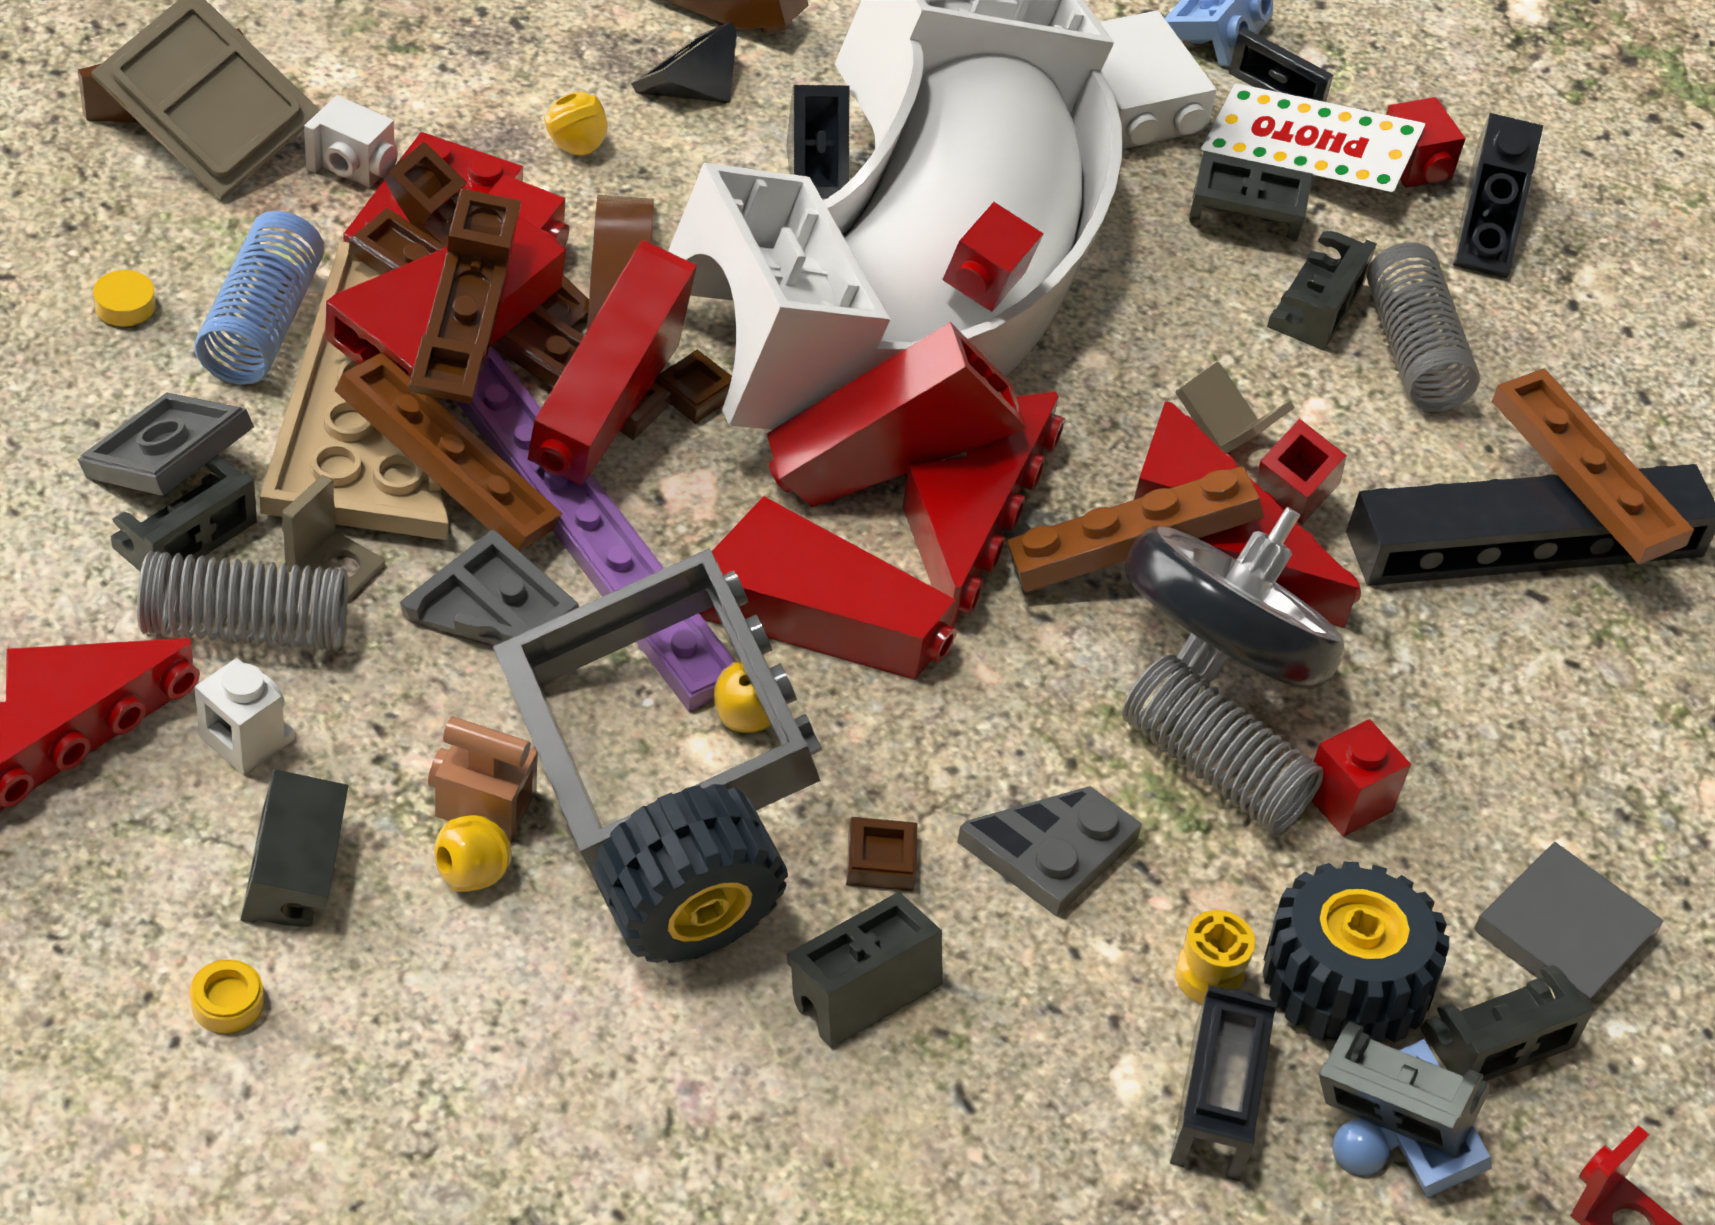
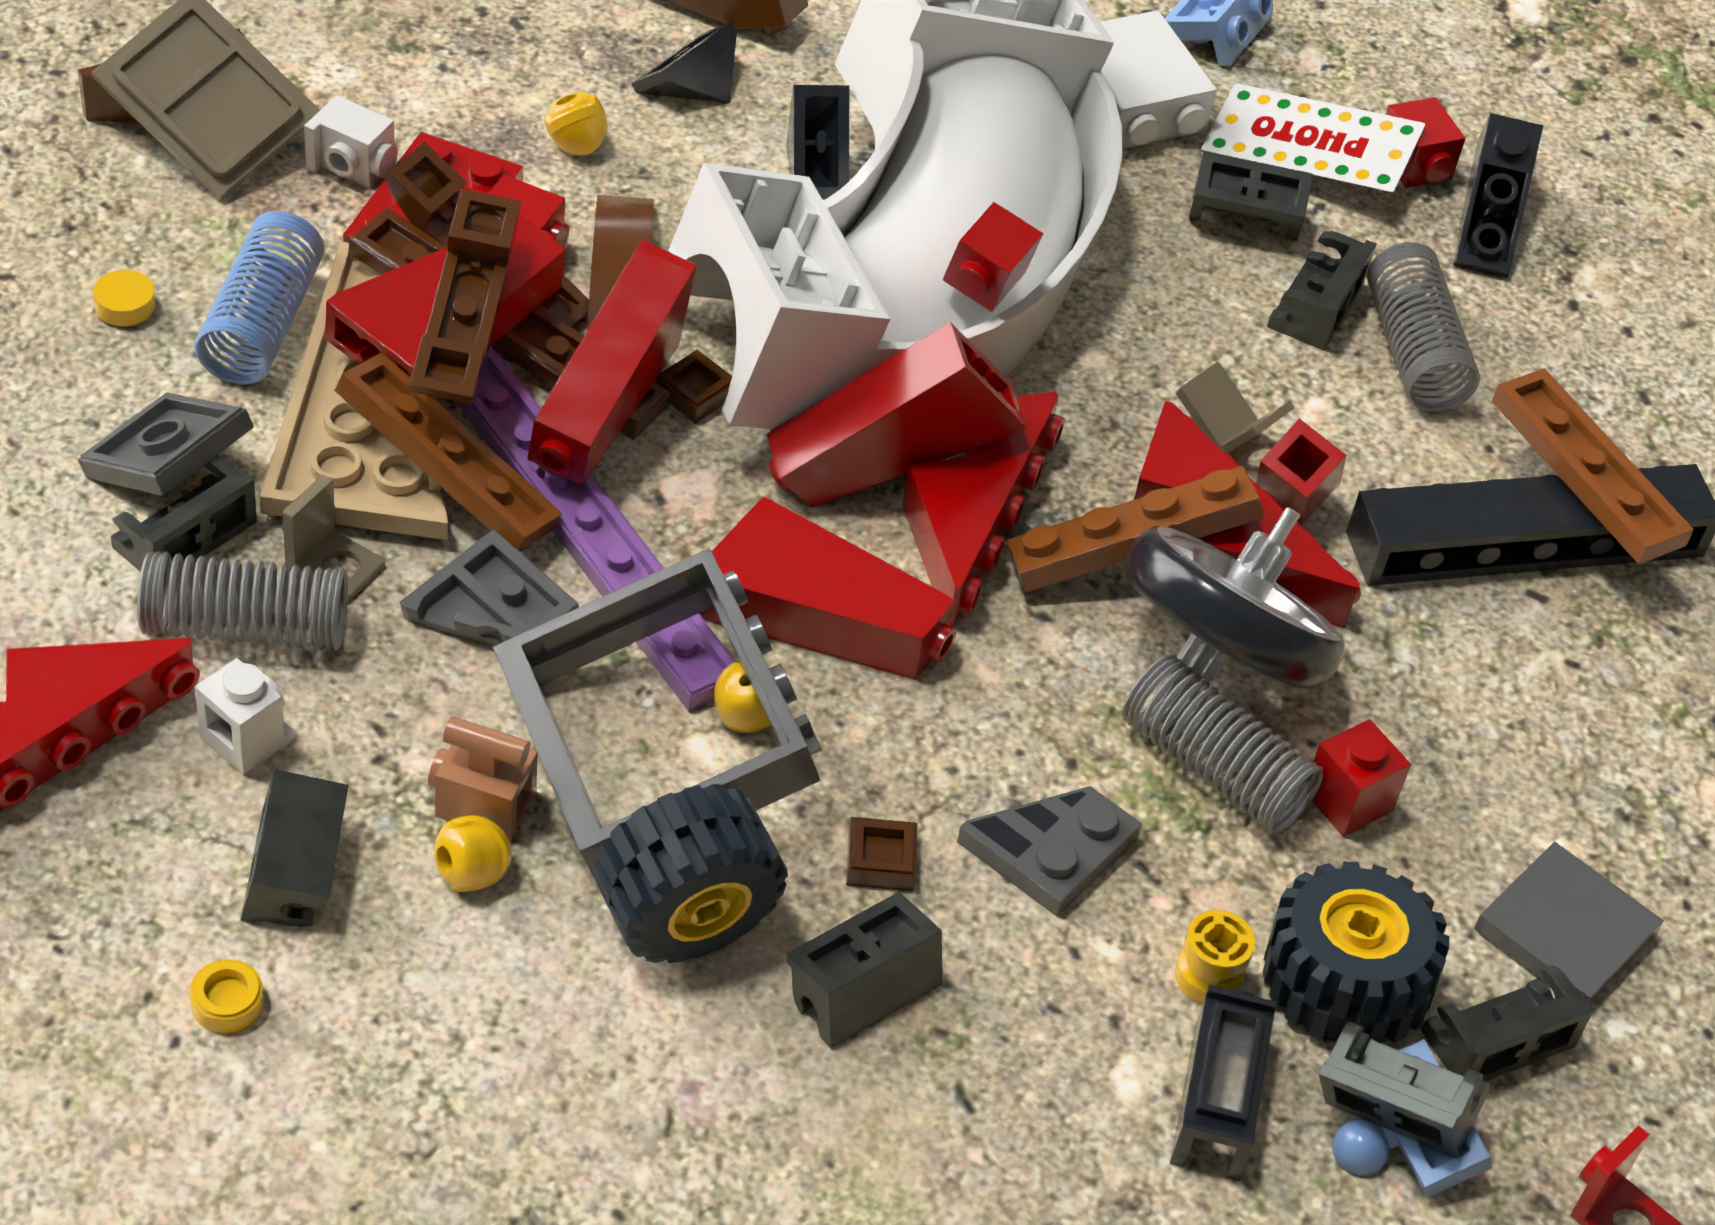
(1277, 69): black slope -> none

